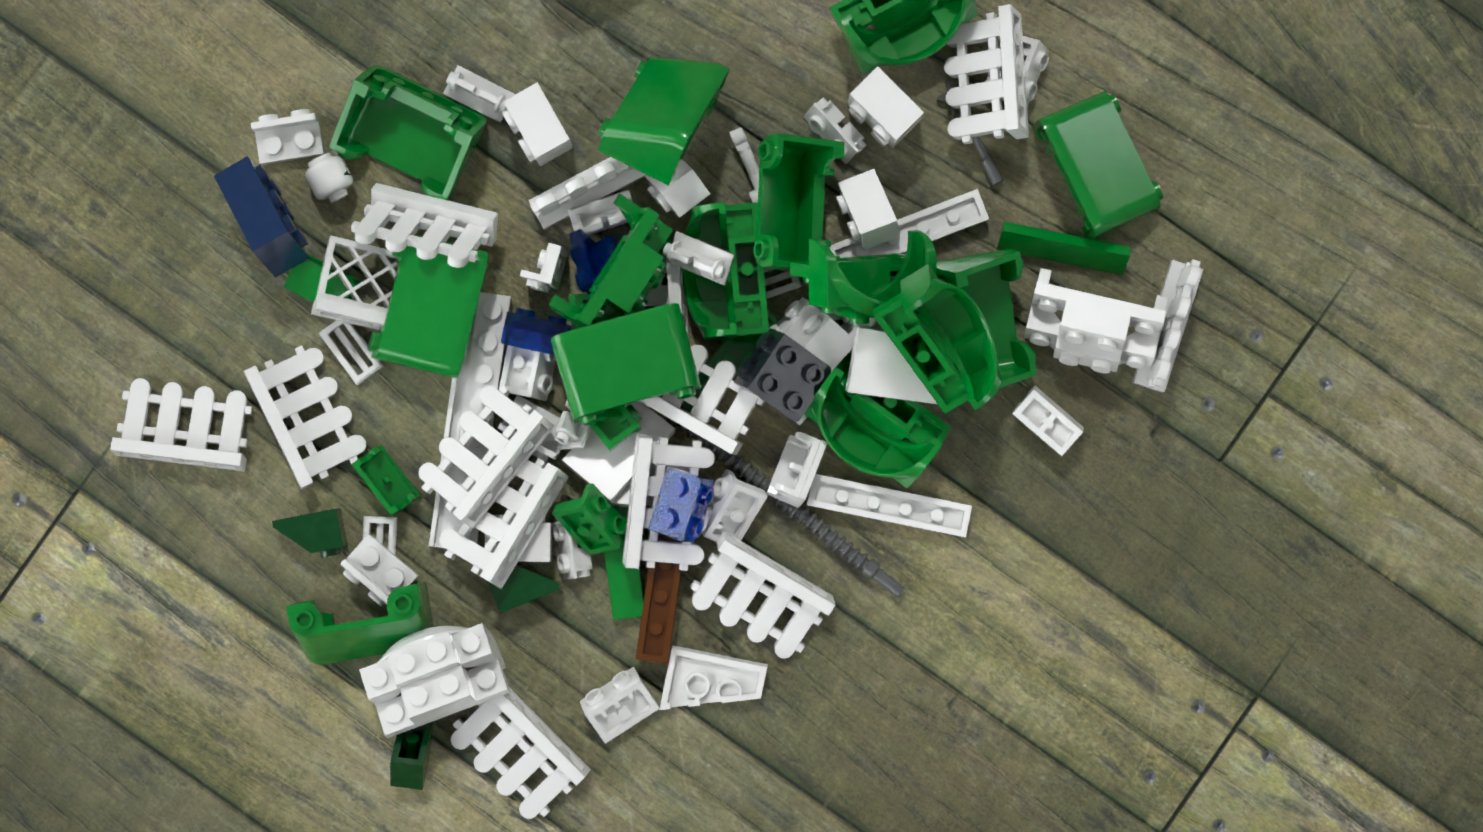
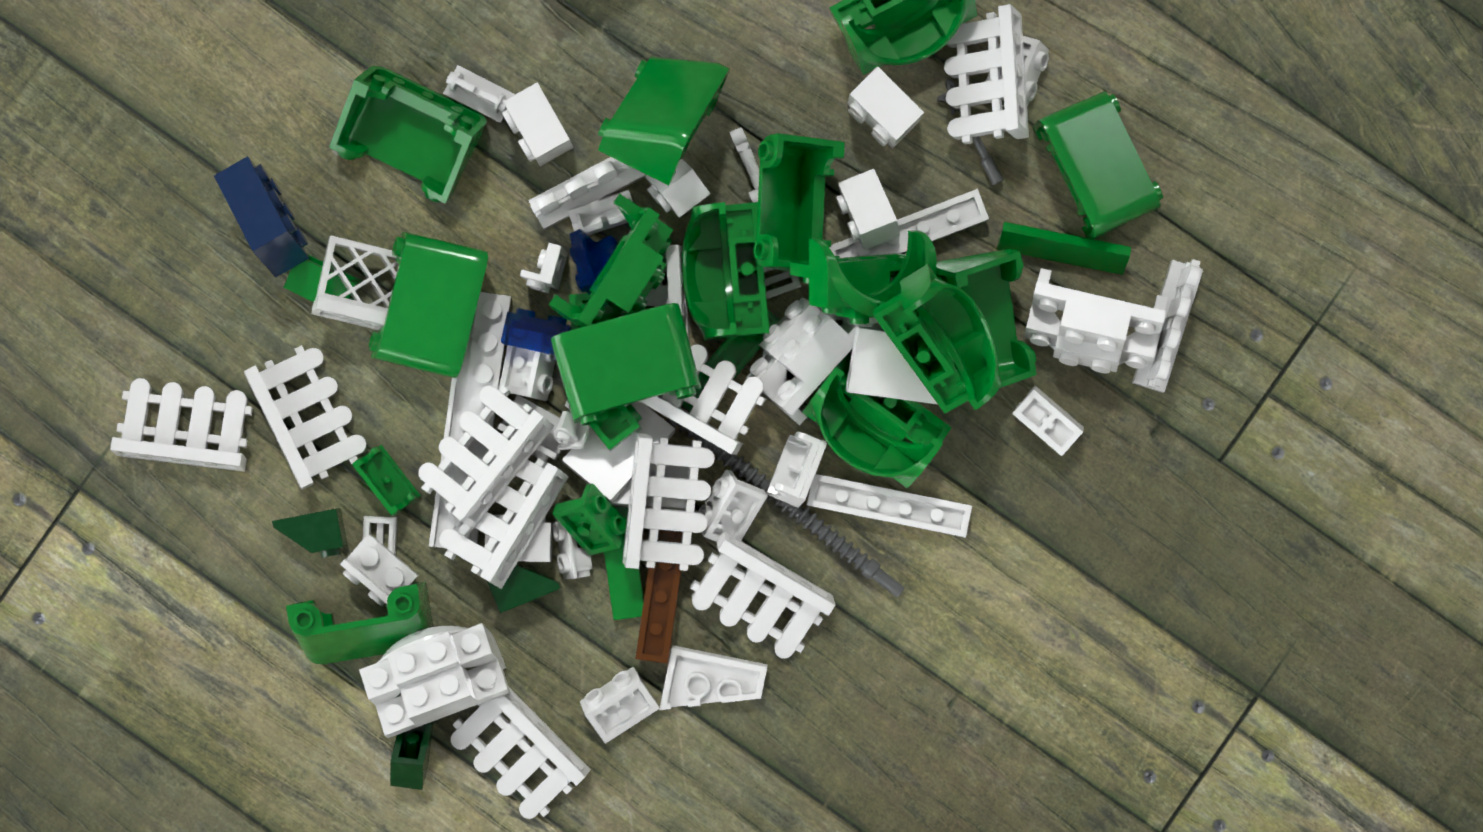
(288, 137): white bracket -> none
(329, 177): white head -> none
(367, 371): white tile -> none
(437, 216): white fence -> none
(681, 505): clear blue bracket -> none
(699, 257): white hinge -> none
(783, 374): black bracket -> none
(824, 120): white hinge -> none

